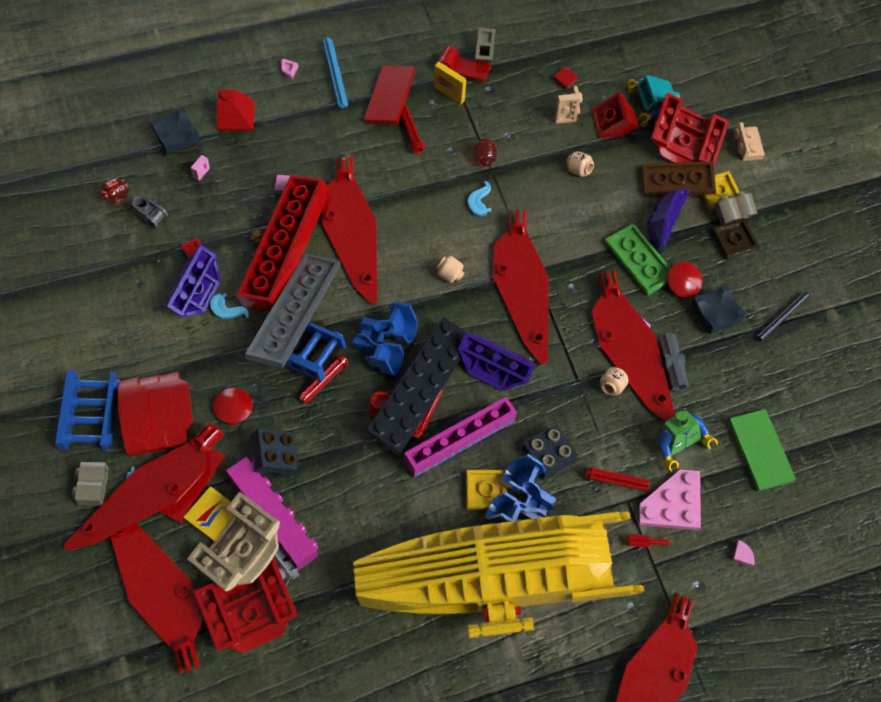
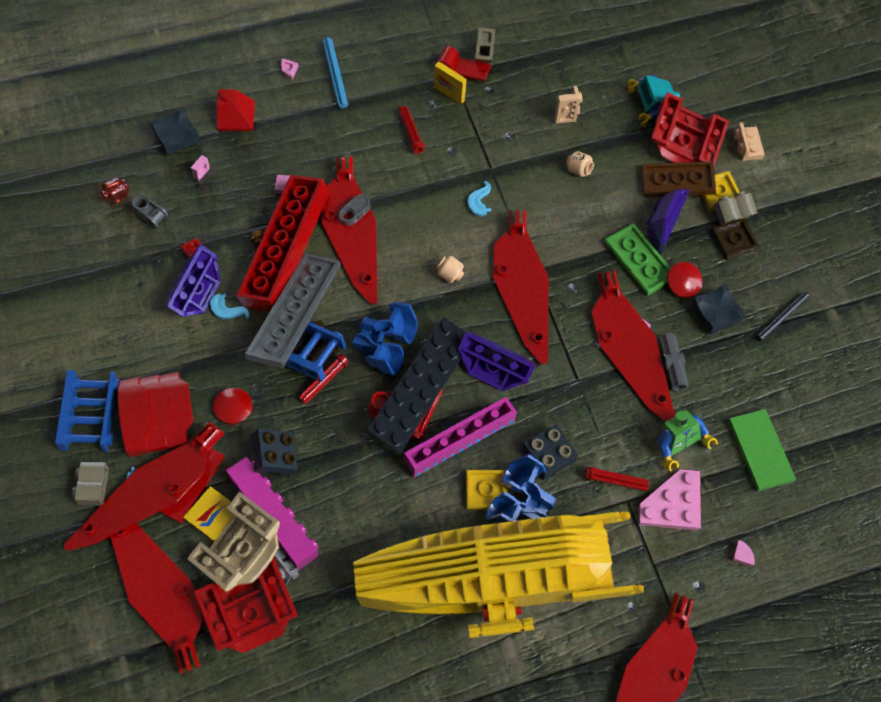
(358, 207): none -> dark grey piece
(390, 95): red tile -> none
(485, 152): clear red head -> none
(565, 78): red tile -> none
(614, 117): red slope -> none
(614, 381): light nougat head -> none
(645, 541): red axle -> none

